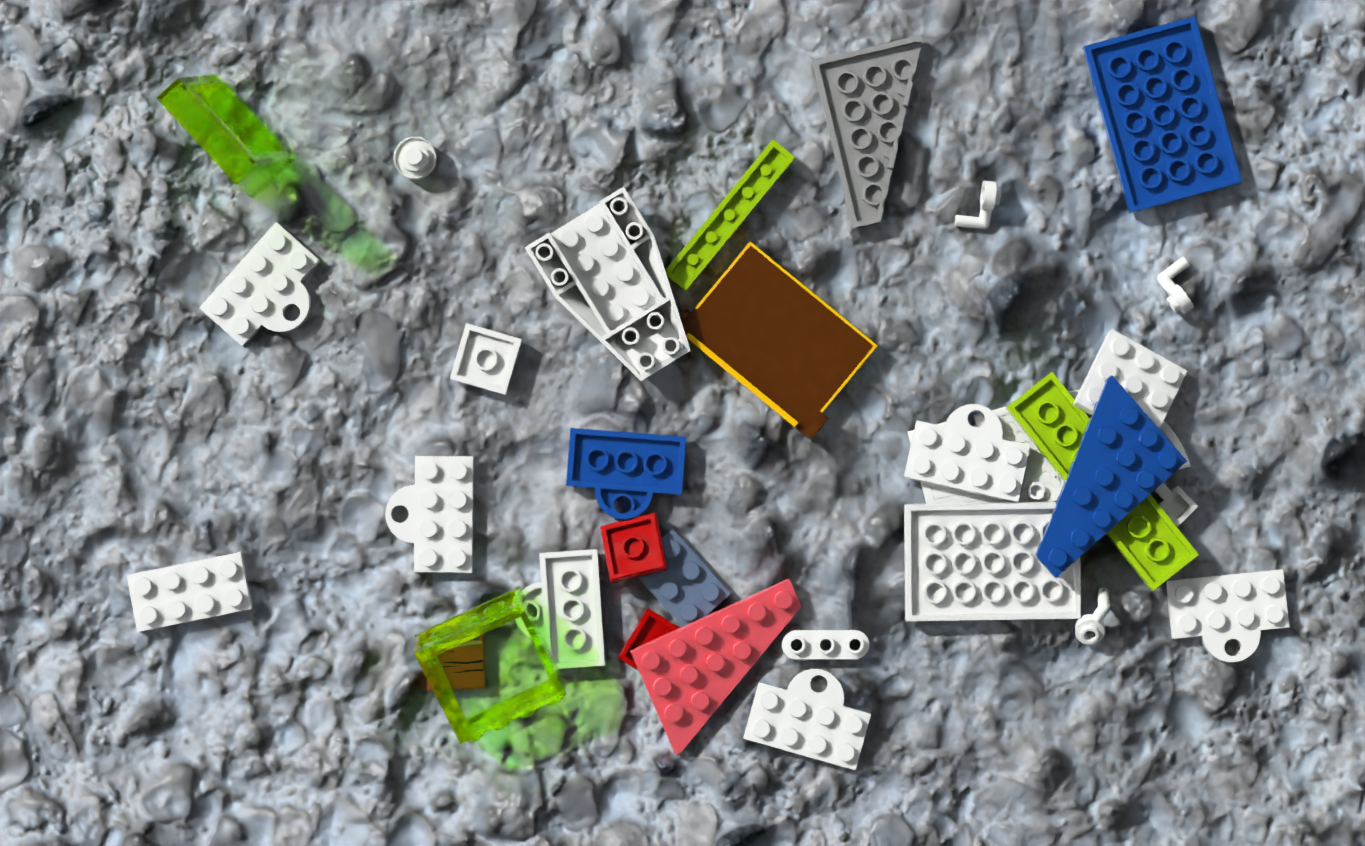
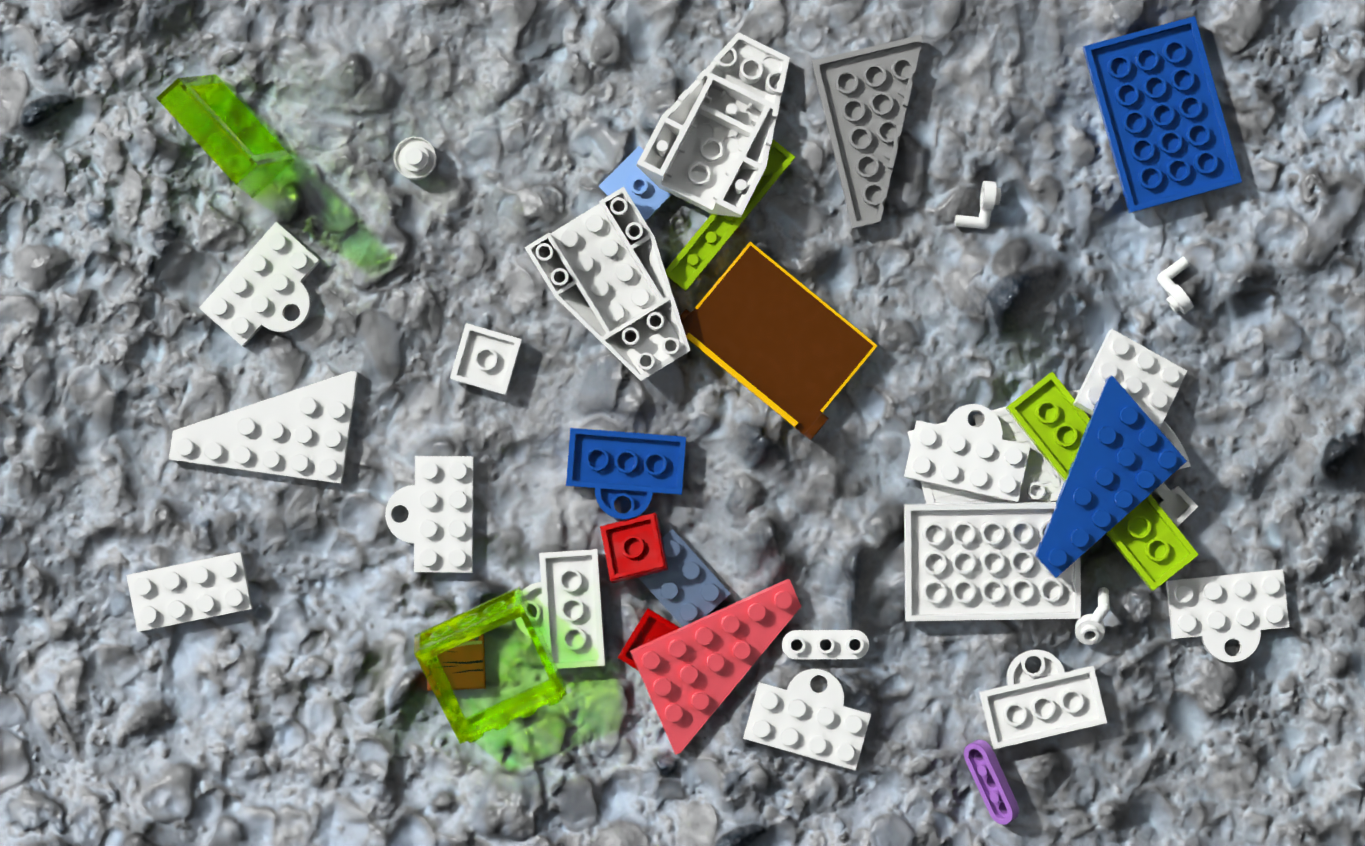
(284, 435): none -> white wing
(641, 189): none -> light blue plate
(720, 130): none -> white wedge
(991, 782): none -> medium lavender plate
(1041, 702): none -> white plate

